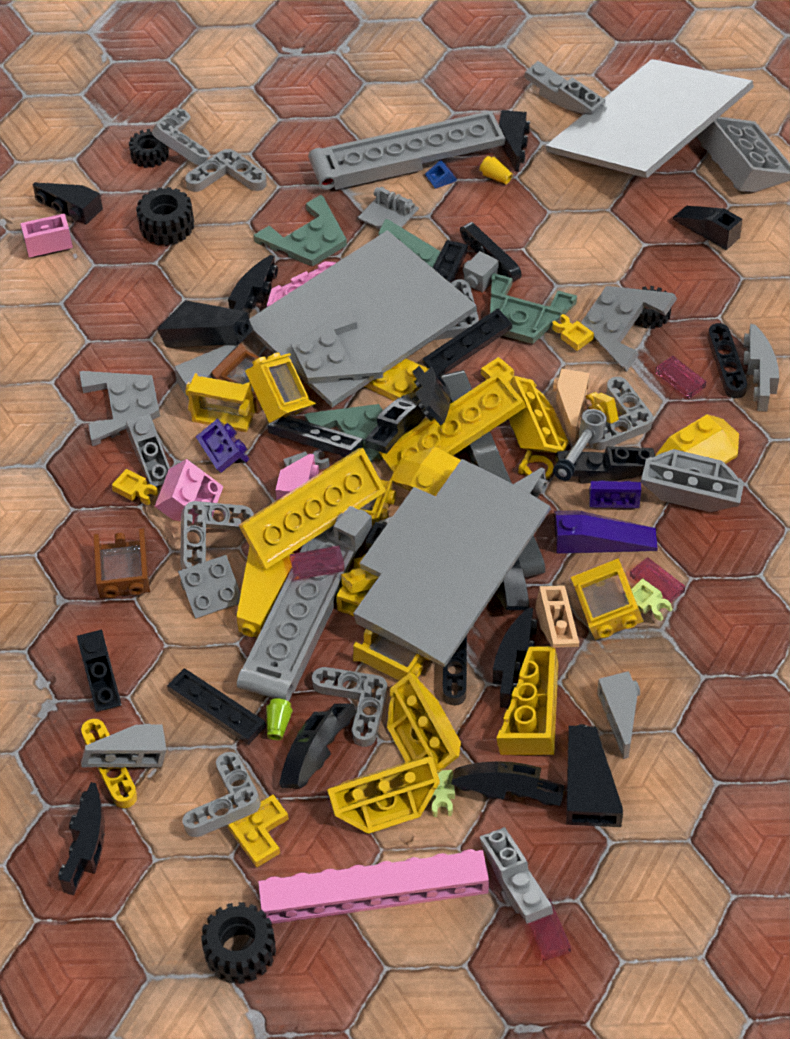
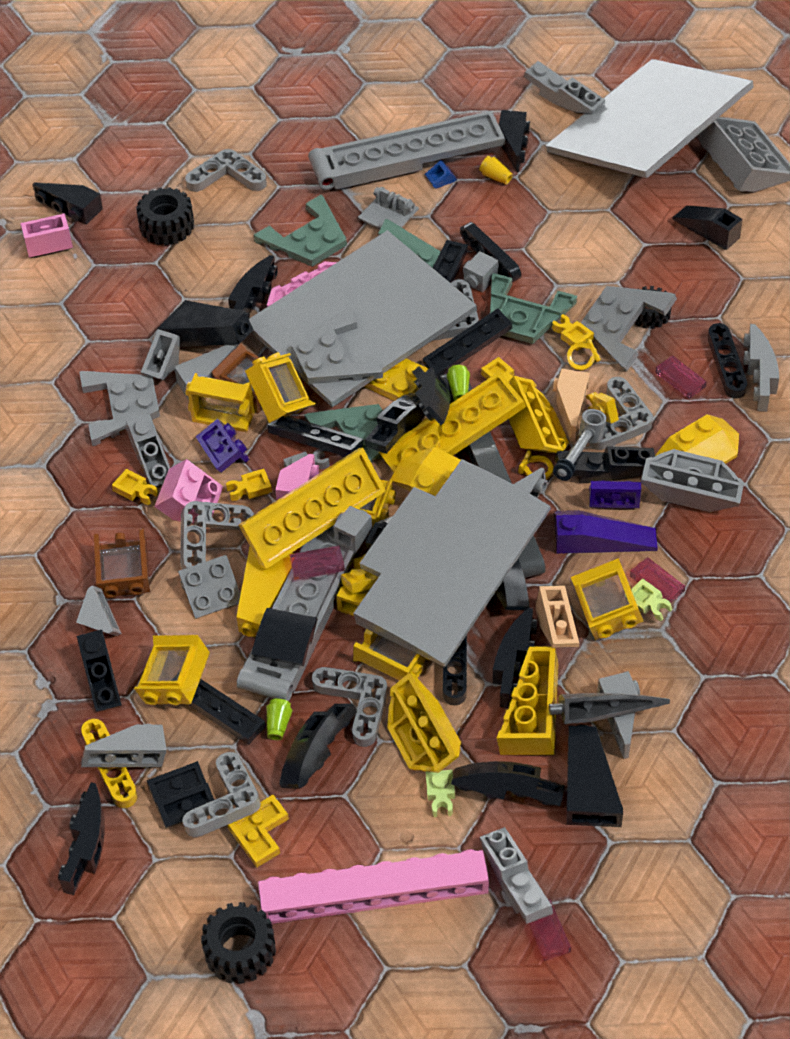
(97, 613): none -> light grey slope
(144, 156): black tyre -> none
(162, 355): none -> light grey slope
(169, 132): light grey beam -> none
(173, 670): none -> yellow window
(179, 793): none -> black slope
(252, 484): none -> yellow plate
(284, 636): none -> black slope
(386, 795): yellow wedge -> none
(458, 380): none -> lime cone
(588, 345): none -> yellow piece
(598, 706): none -> flat silver piece

